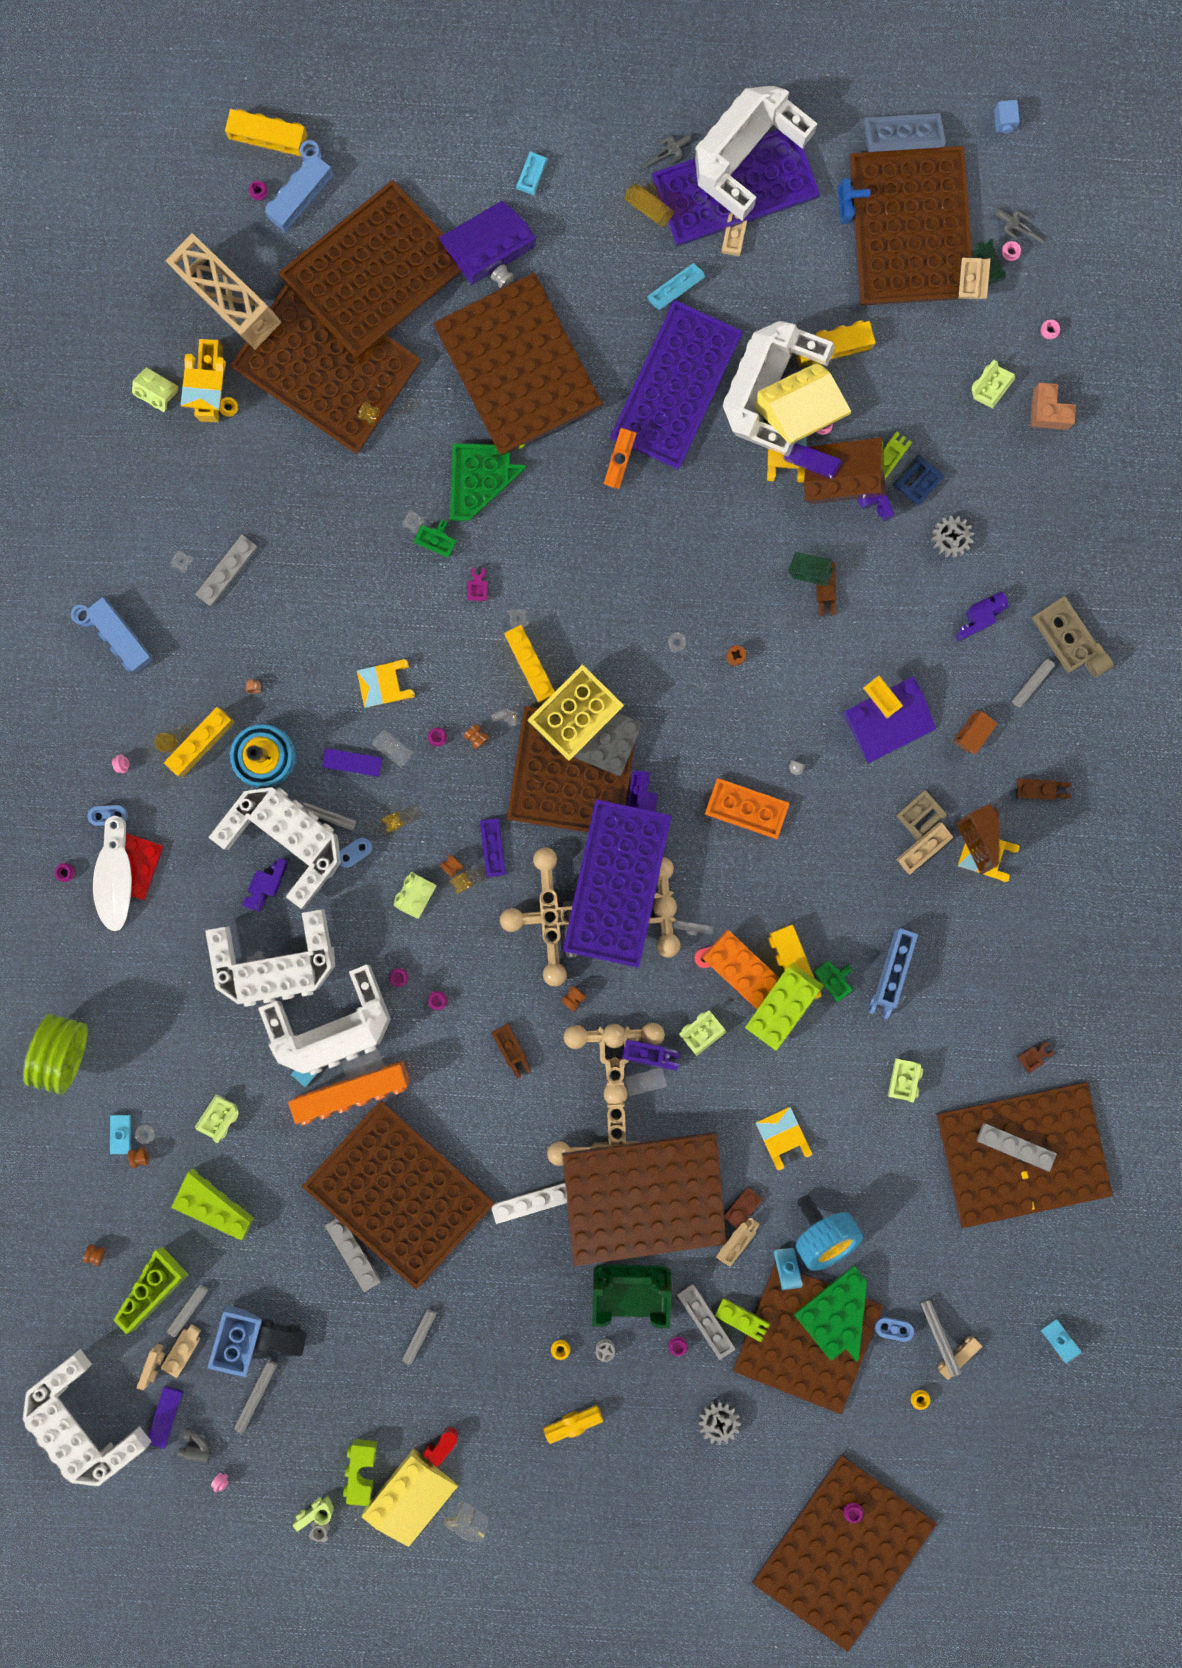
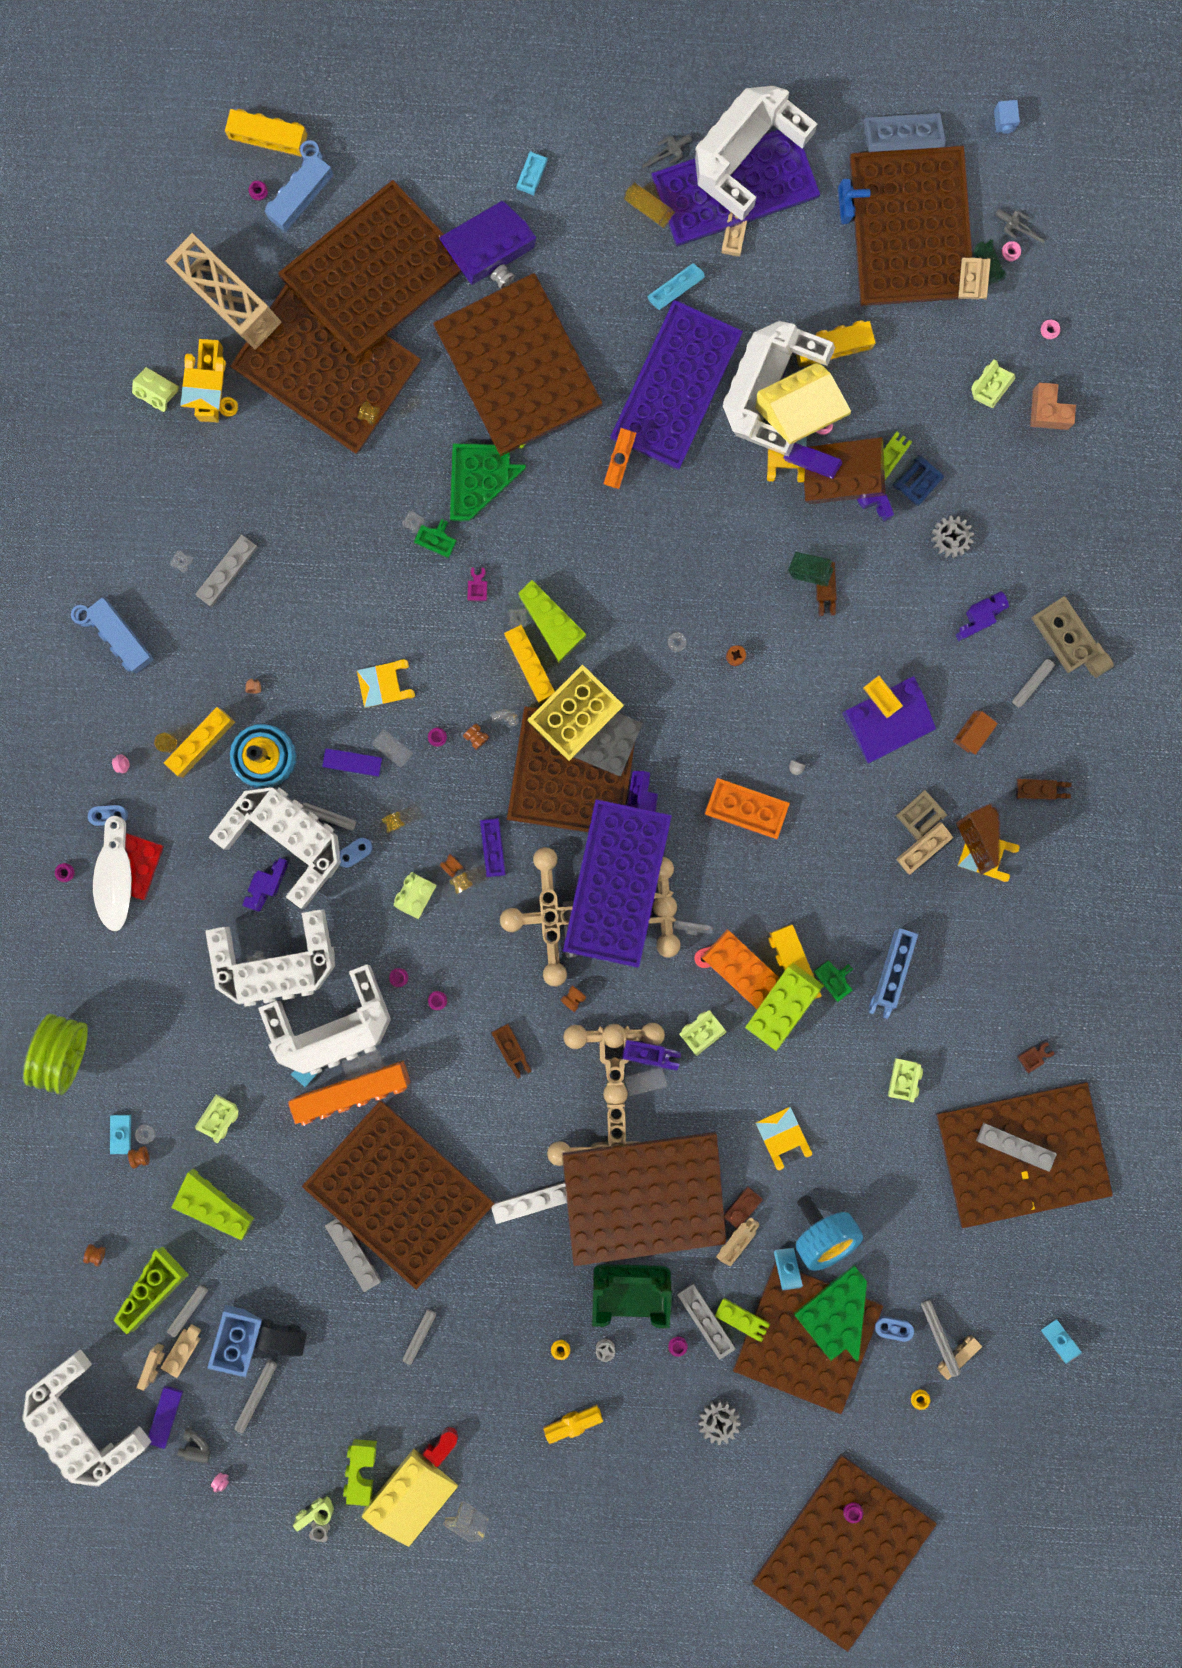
(553, 623): none -> lime wedge

